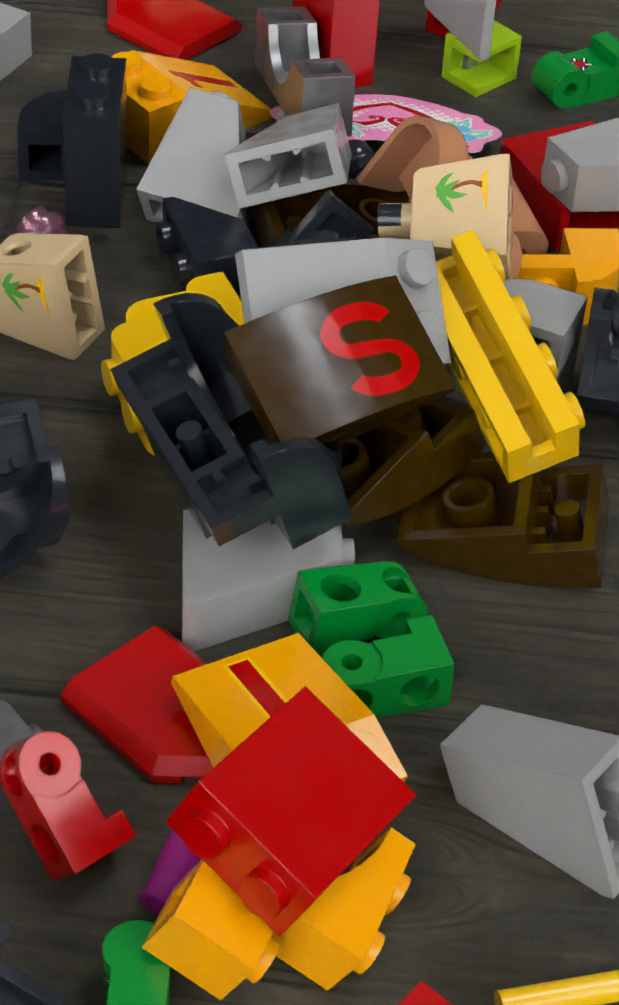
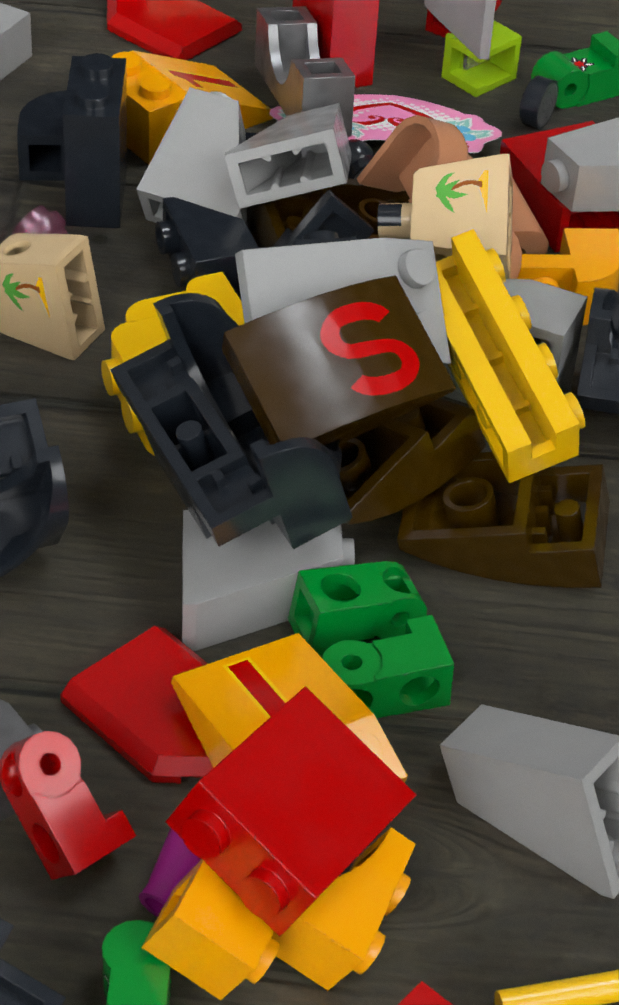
(538, 101): none -> black tile

